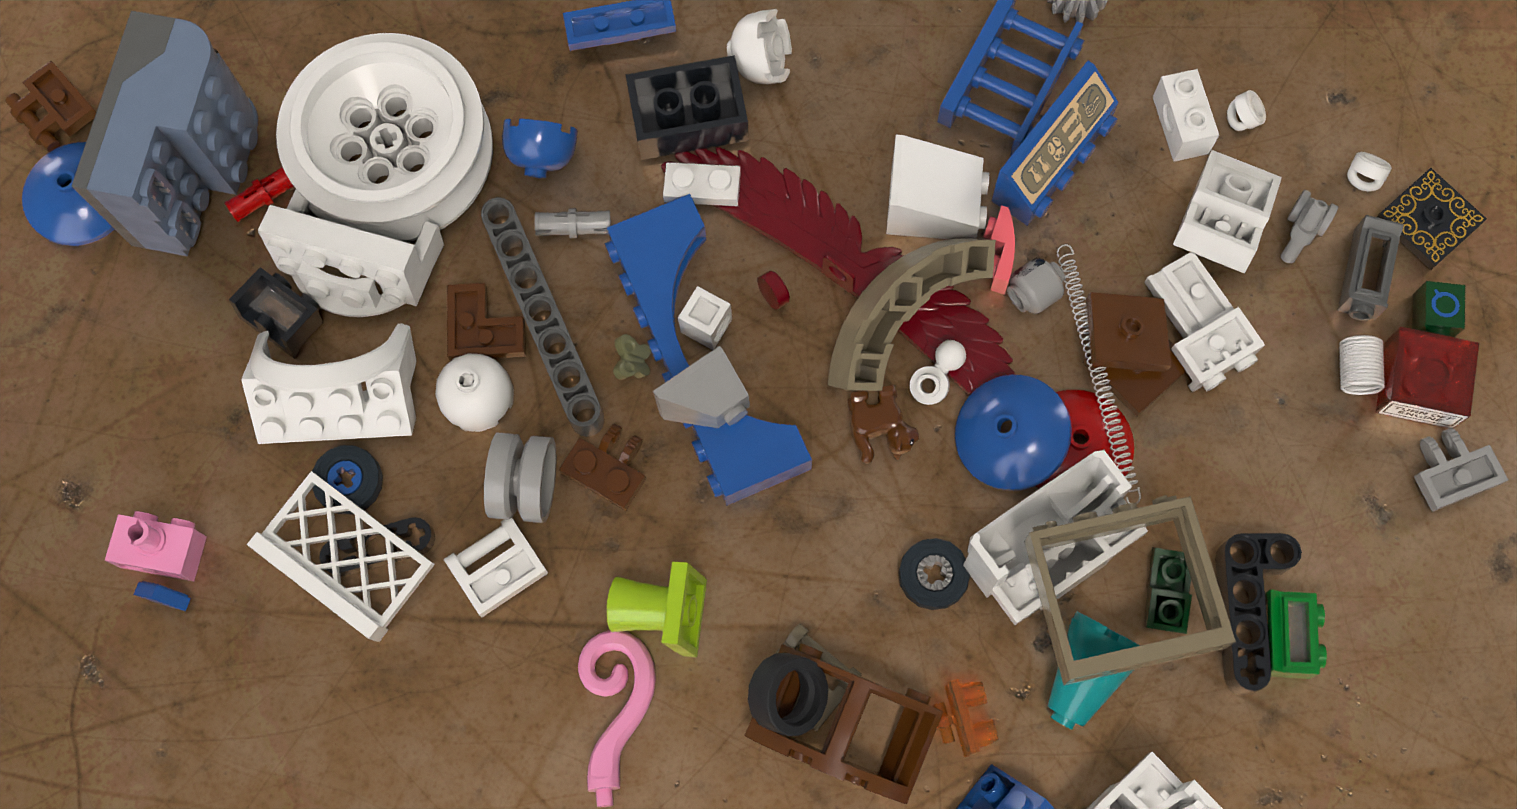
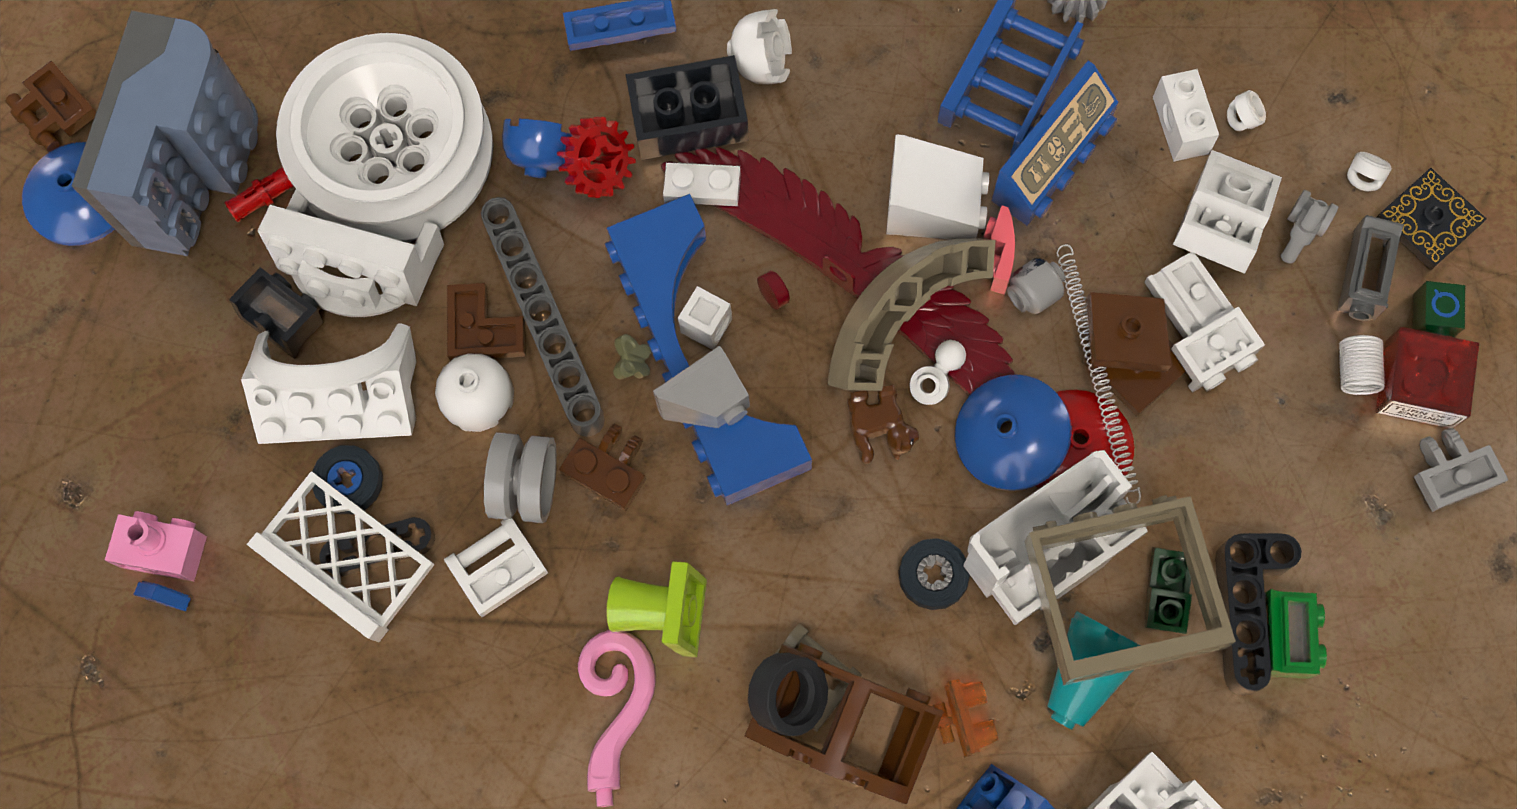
(572, 223): light grey pin -> none
(588, 144): none -> red gear

